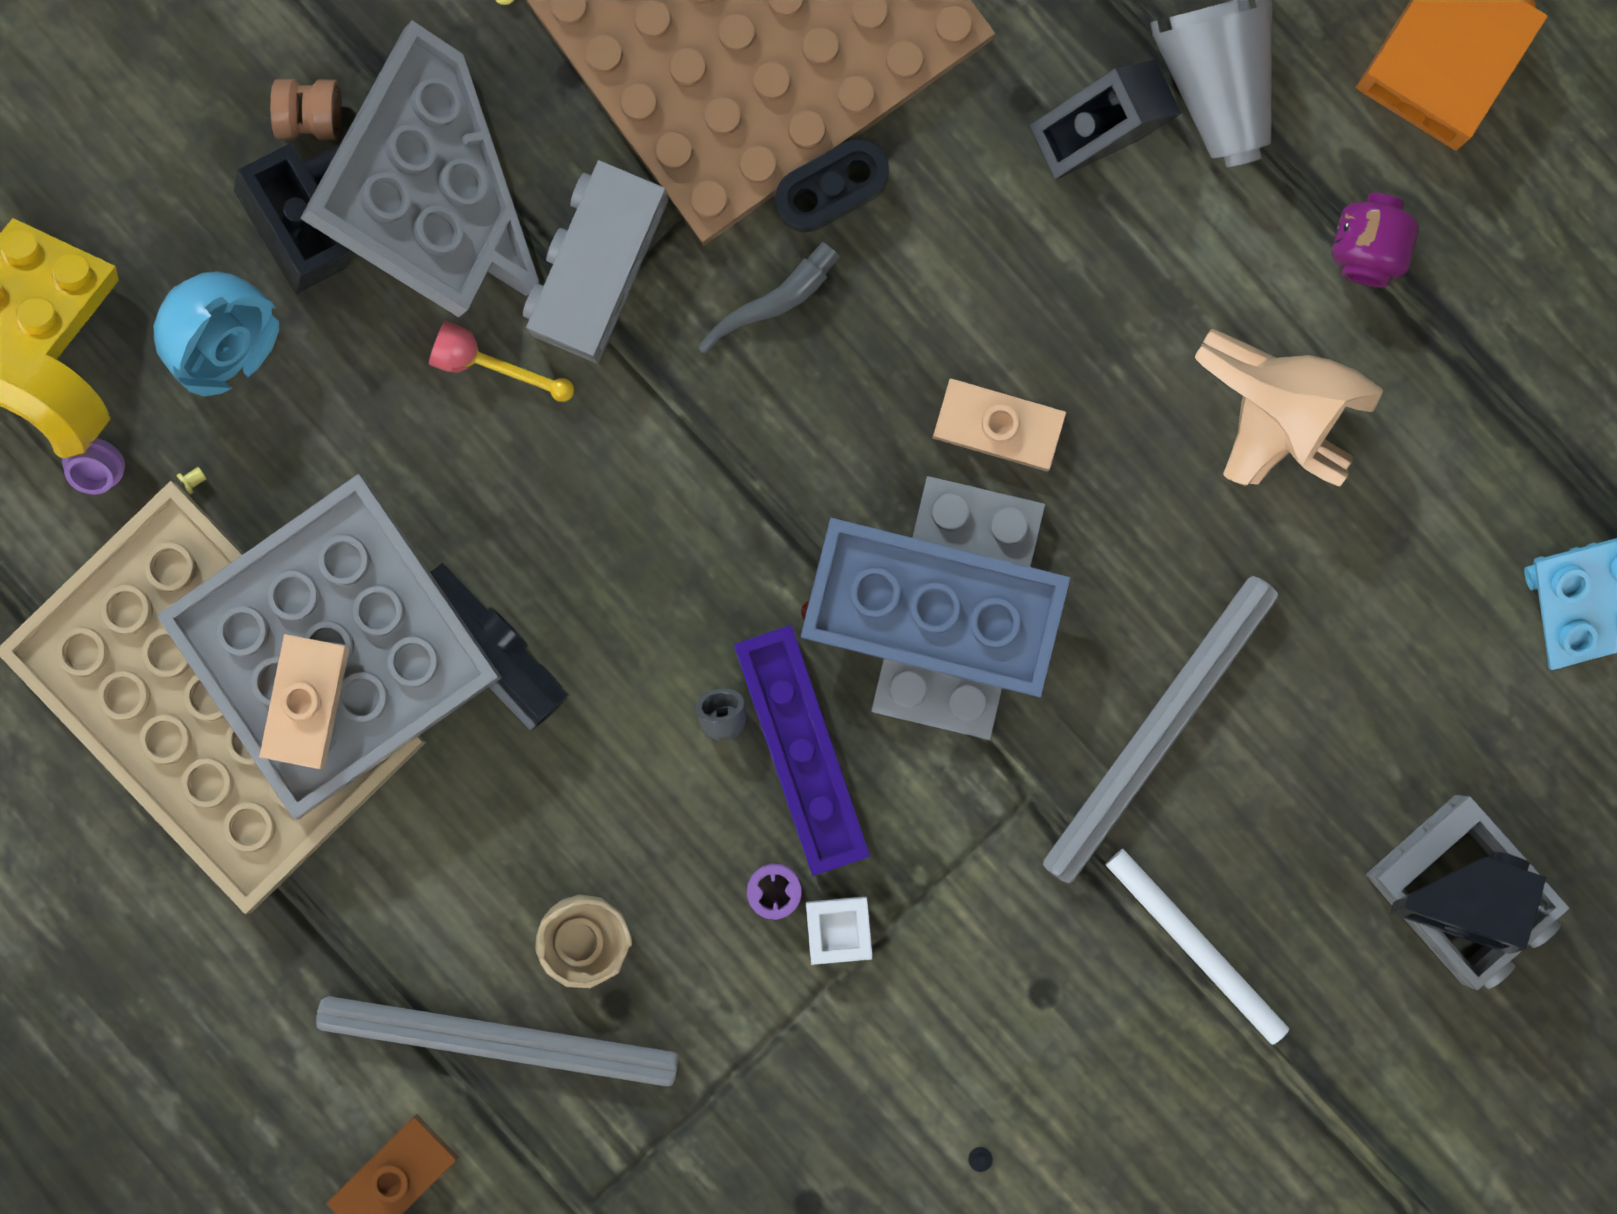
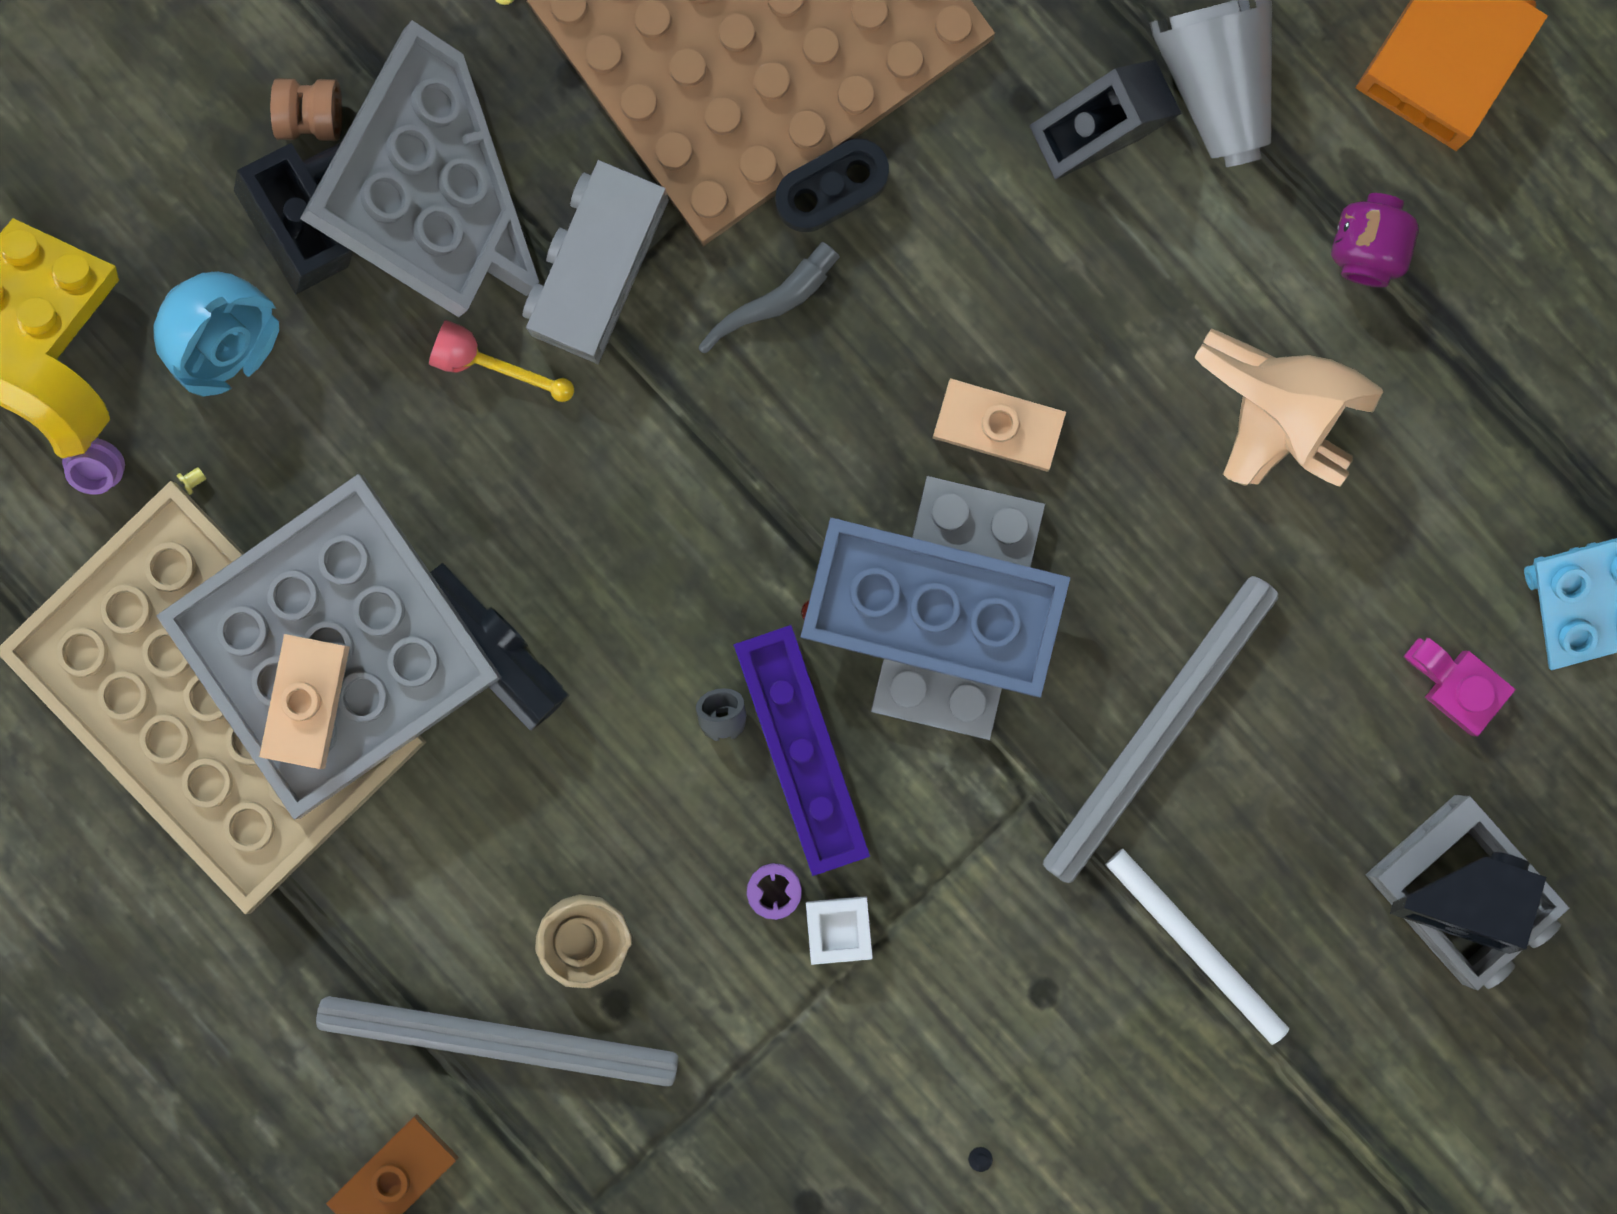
(1463, 688): none -> dark pink plate

